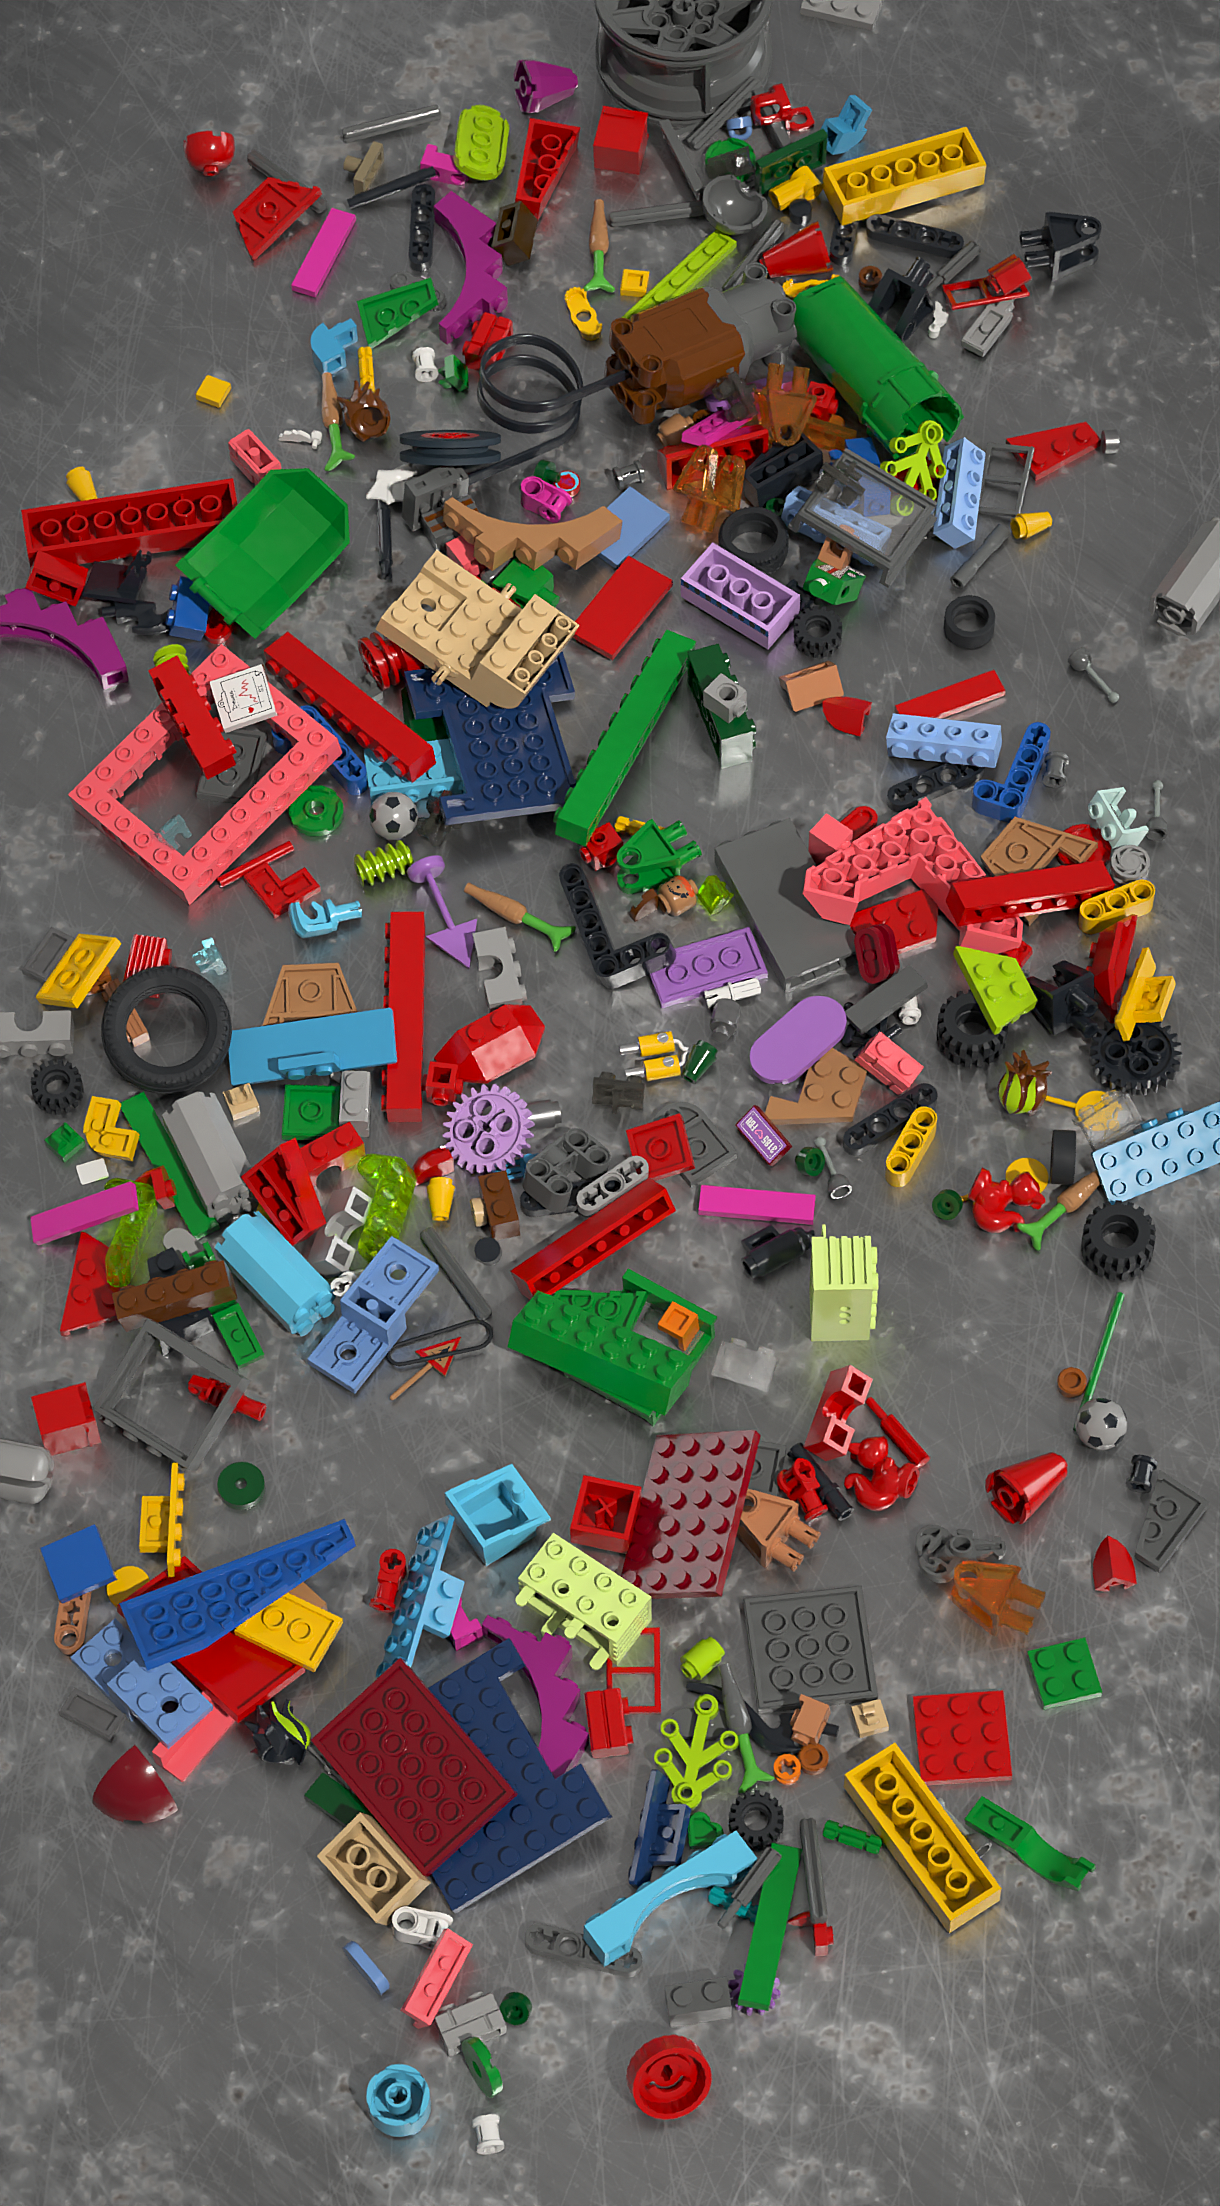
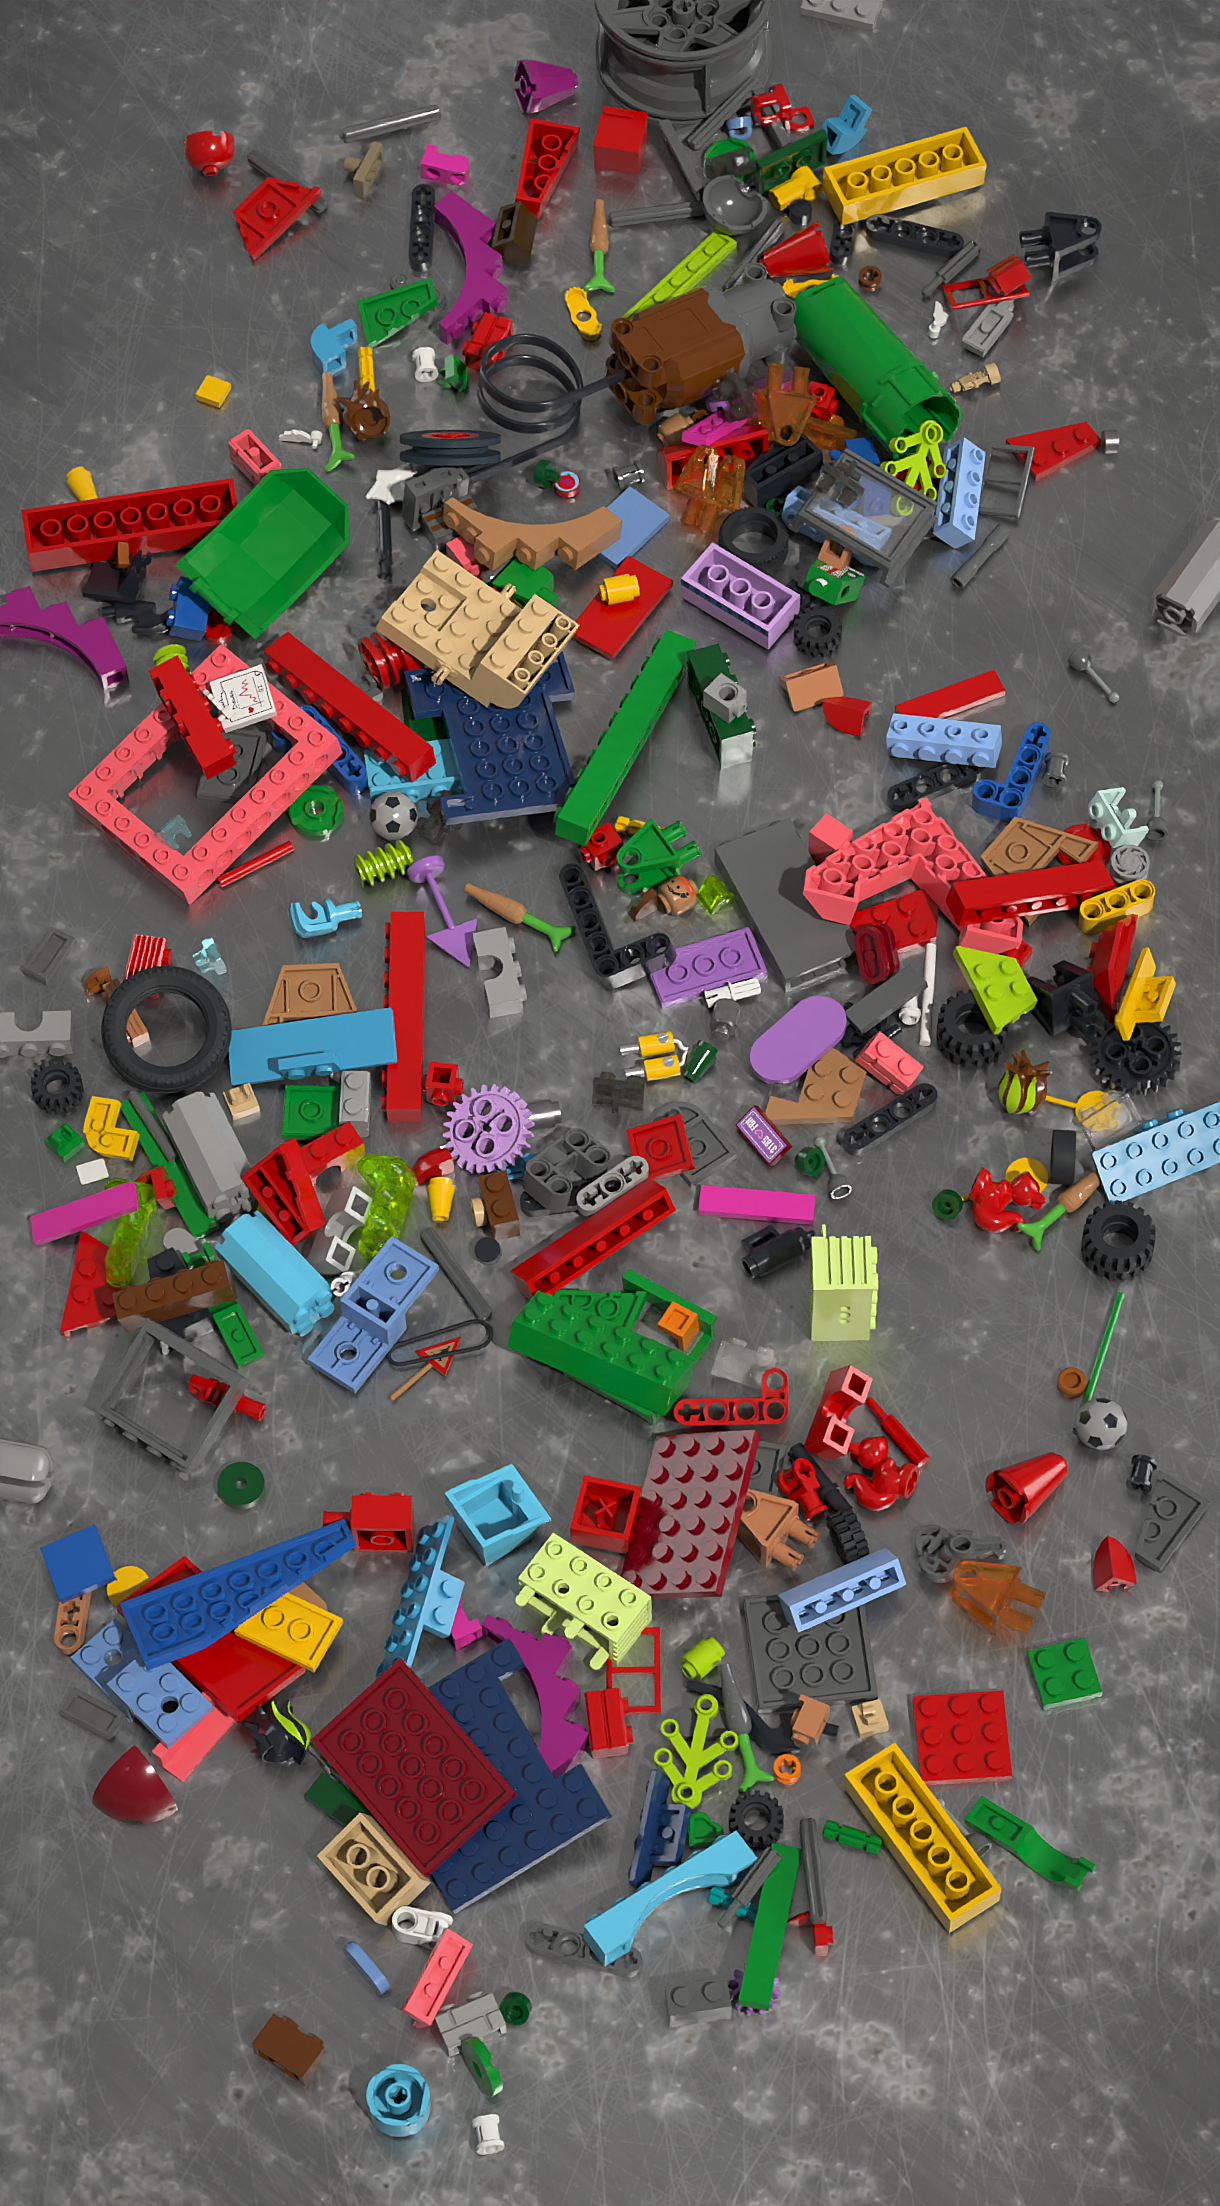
(56, 578): red brick -> none
(66, 1419): red piece -> none
(78, 970): yellow tile -> none
(122, 555): none -> dark orange tile
(153, 1126): none -> dark grey bar
(159, 1522): yellow bracket -> none
(226, 711): none -> white piece
(278, 894): red tile -> none
(289, 2048): none -> reddish brown brick
(323, 252): dark pink tile -> none
(379, 1522): none -> red brick
(389, 1580): red connector -> none
(391, 187): black piece -> none
(481, 142): lime tile -> none
(494, 1043): red wedge -> none
(547, 500): dark pink piece -> none
(619, 589): none -> yellow brick
(634, 283): yellow tile -> none
(664, 2062): red piece -> none
(731, 1404): none -> red beam
(813, 1759): dark orange tile -> none
(842, 1589): none -> light blue brick
(847, 1535): none -> black tyre
(861, 821): red tile -> none
(906, 286): black piece -> none
(911, 1135): yellow beam -> none
(927, 995): none -> white bar
(971, 381): none -> tan piece
(971, 604): black tyre -> none
(1029, 524): yellow cone -> none

